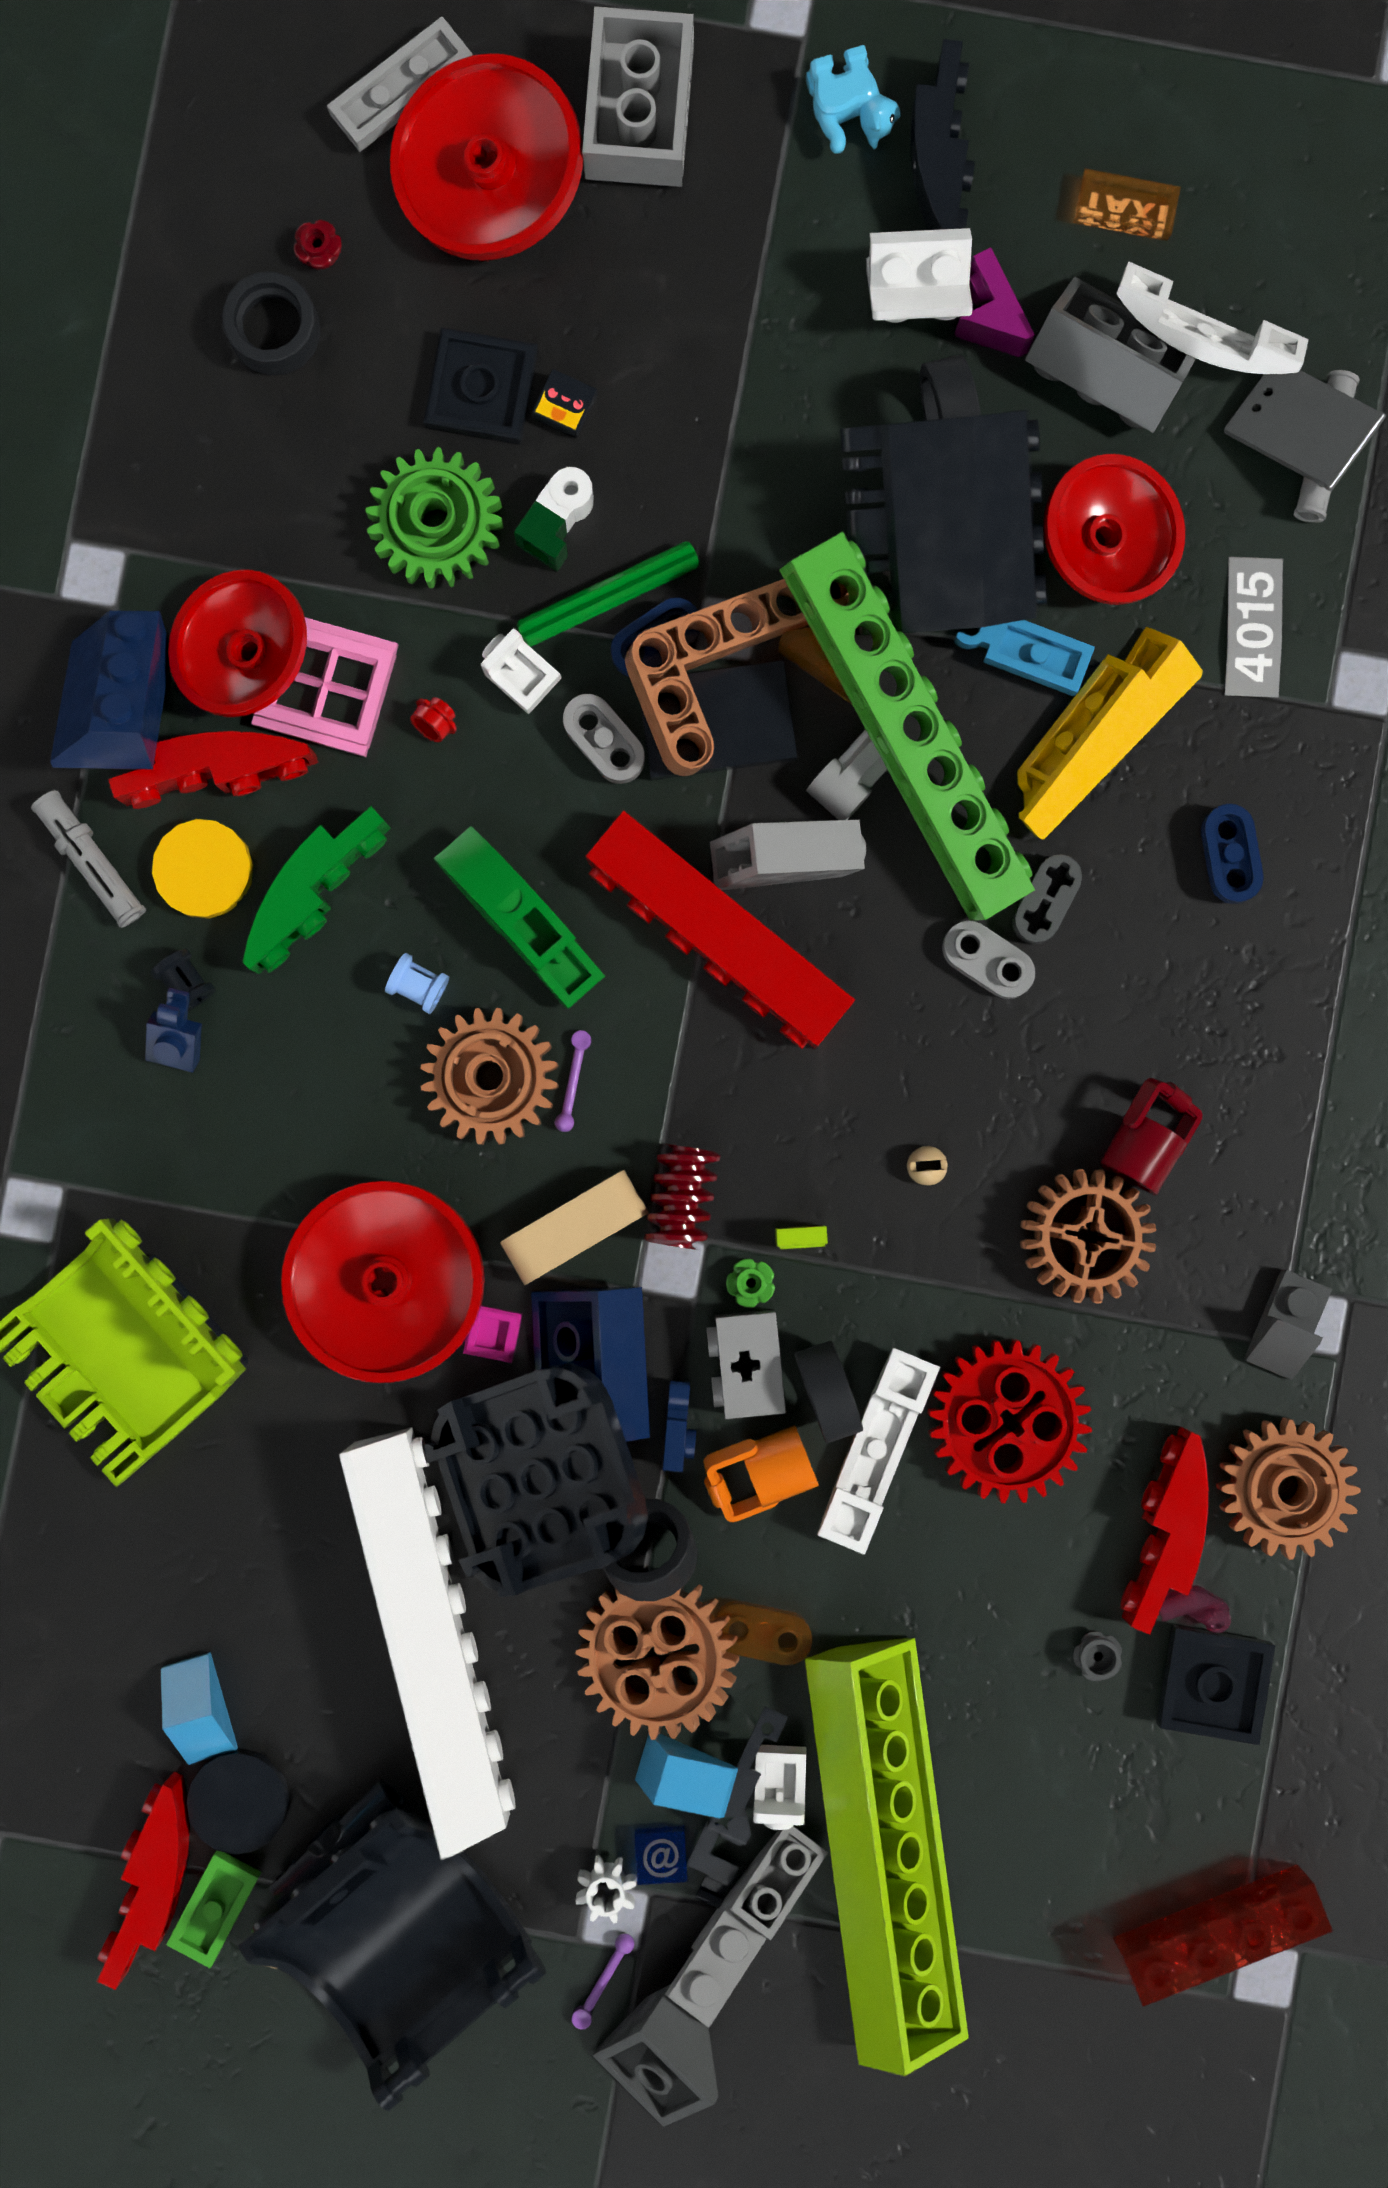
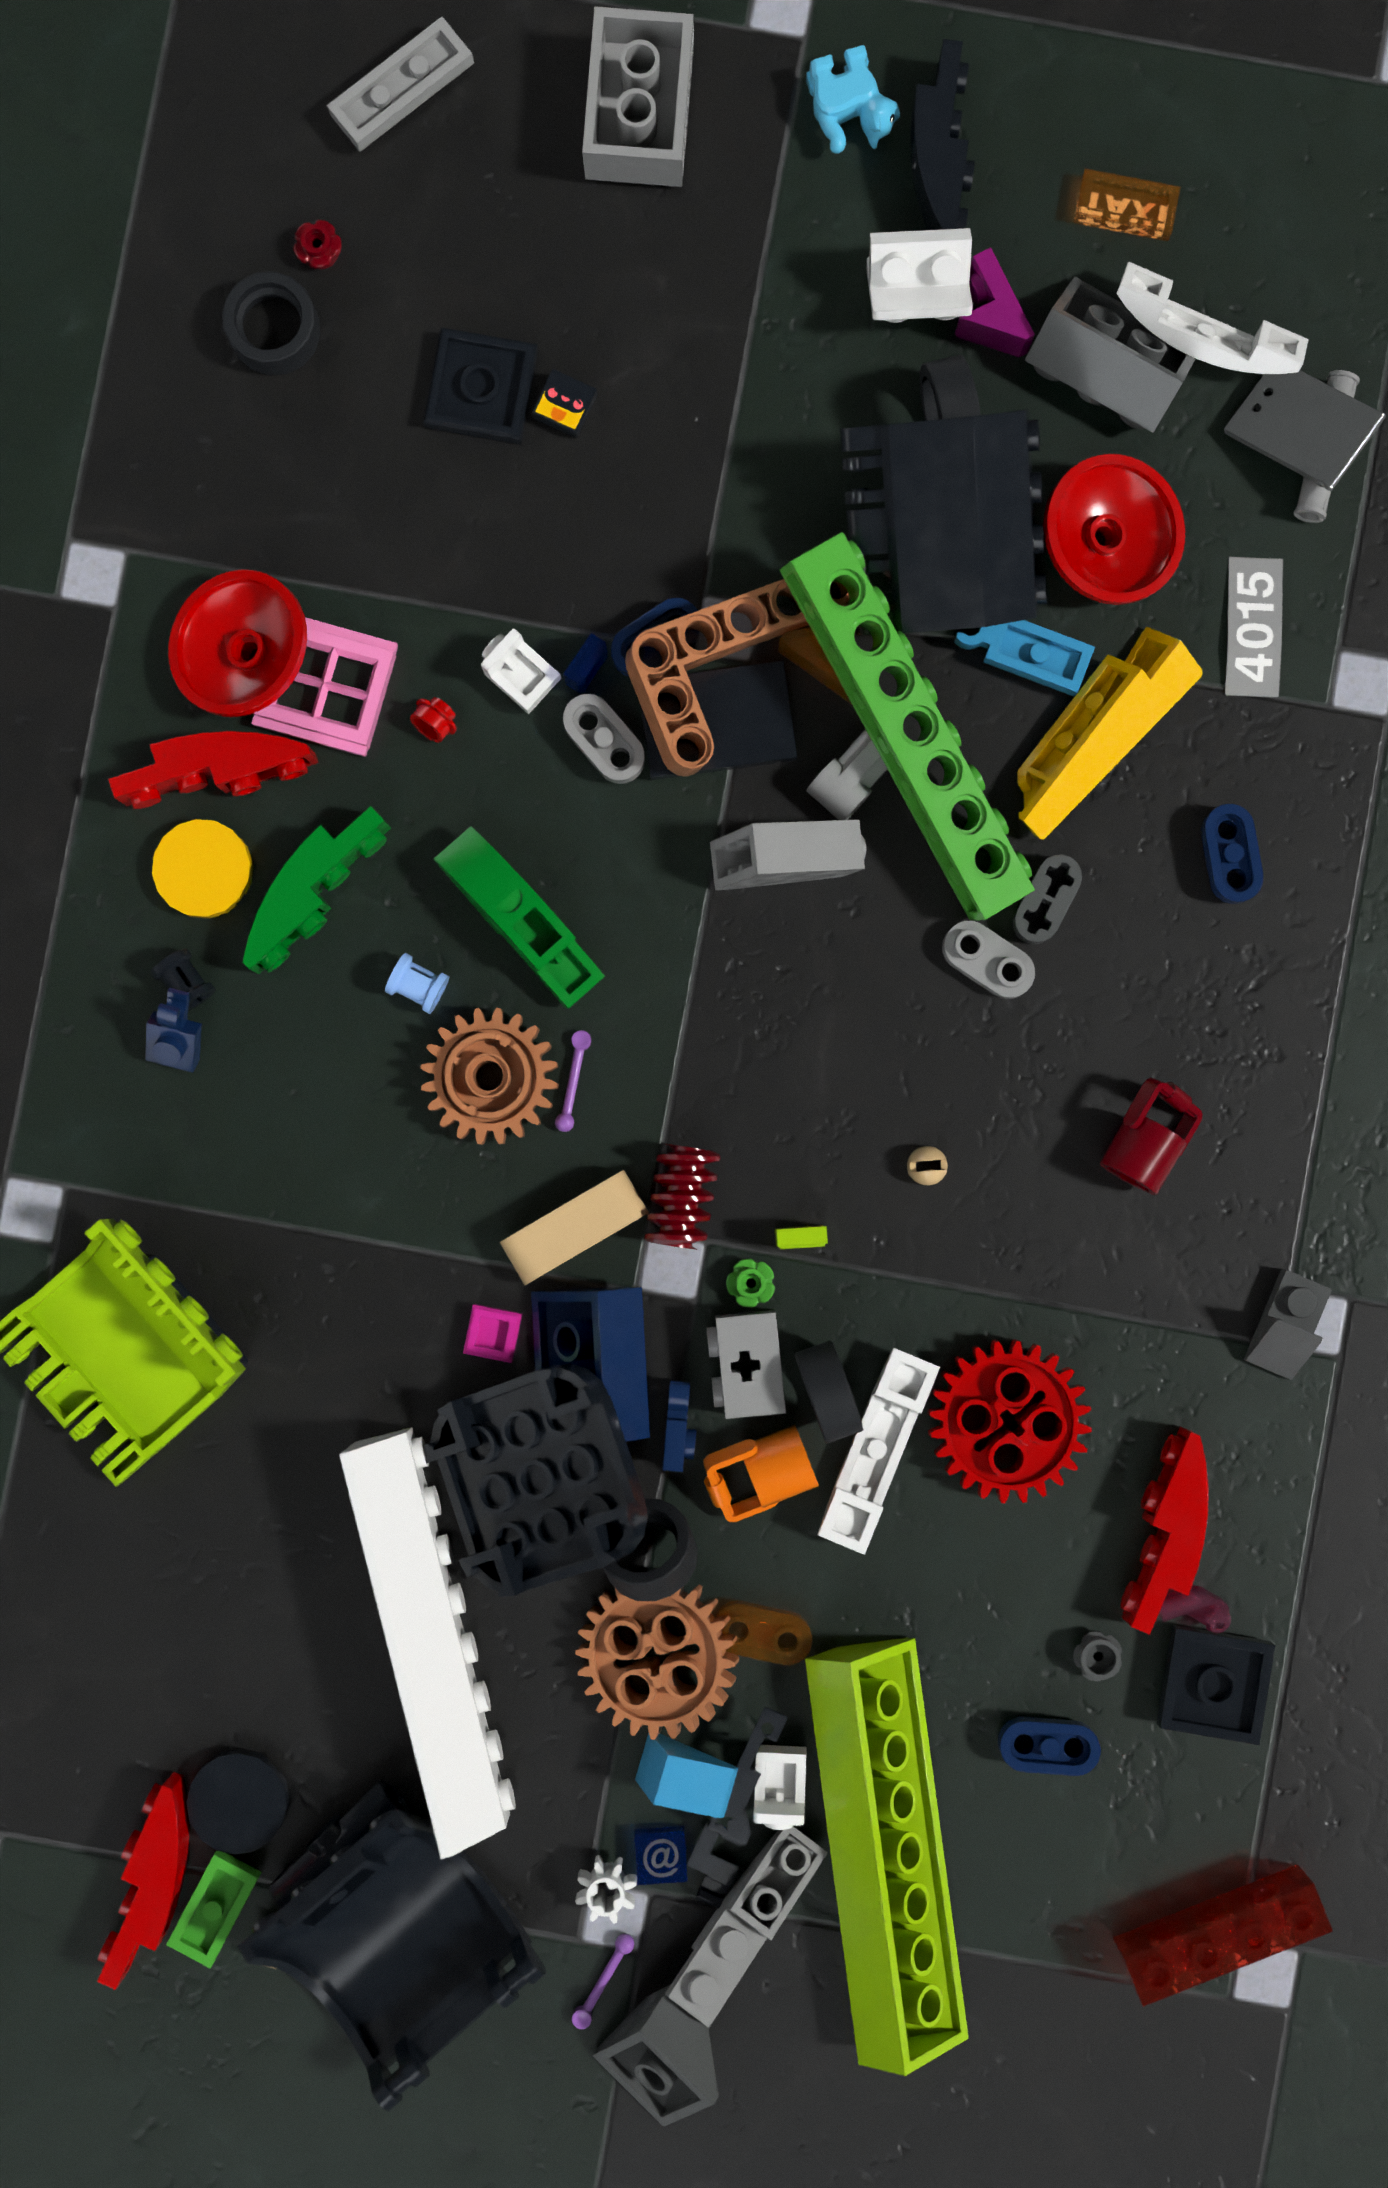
(76, 842): light grey pin -> none
(113, 694): dark blue slope -> none
(195, 1710): dark azure slope -> none
(382, 1281): red dish -> none
(429, 488): bright green gear -> none
(486, 157): red dish -> none
(559, 505): leg -> none
(586, 664): none -> clear blue tile
(608, 594): green axle -> none
(719, 931): red brick -> none
(1047, 1744): none -> dark blue plate
(1130, 1243): nougat gear -> none
(1318, 1495): nougat gear -> none

